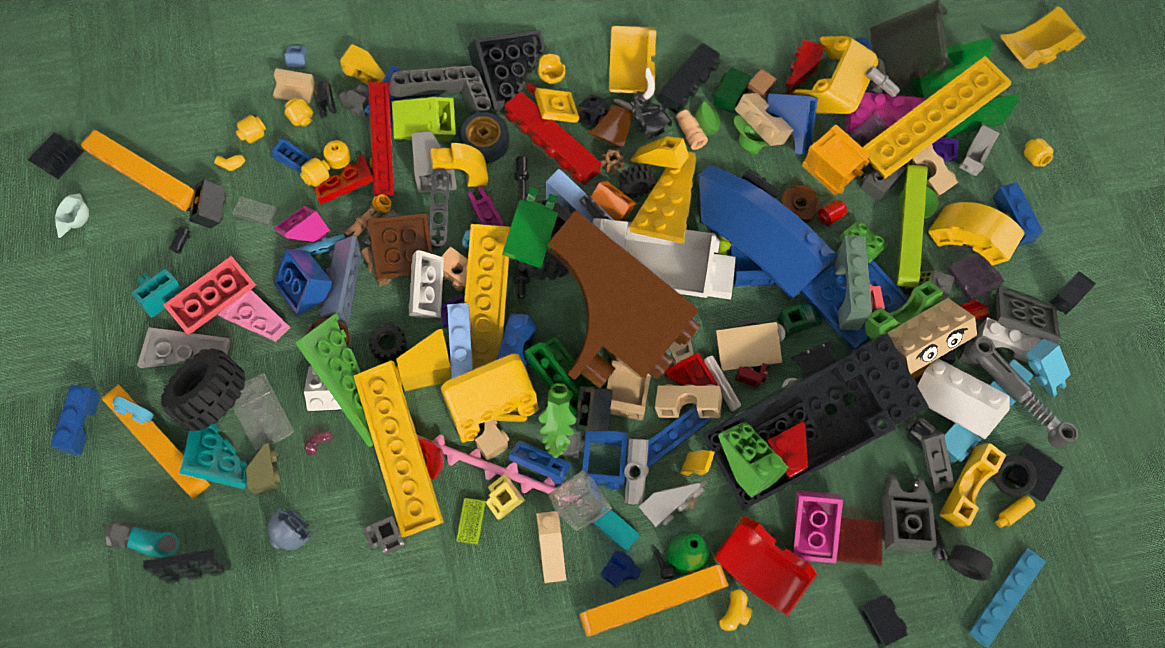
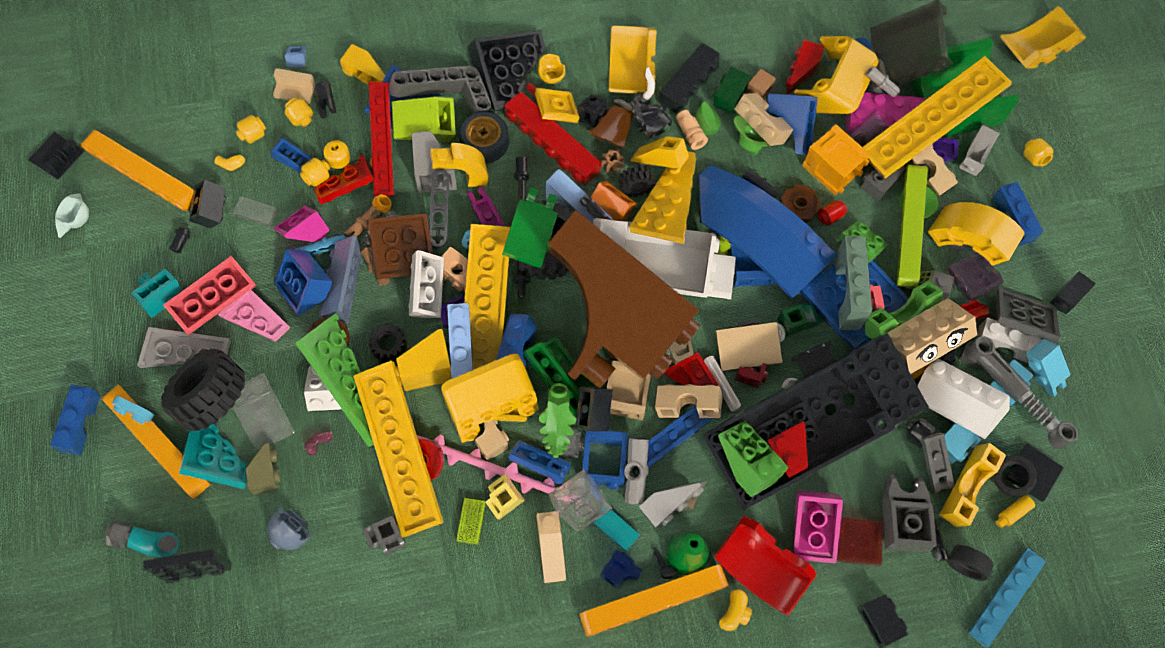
(356, 100): dark grey brick -> none
(697, 462): yellow slope -> none

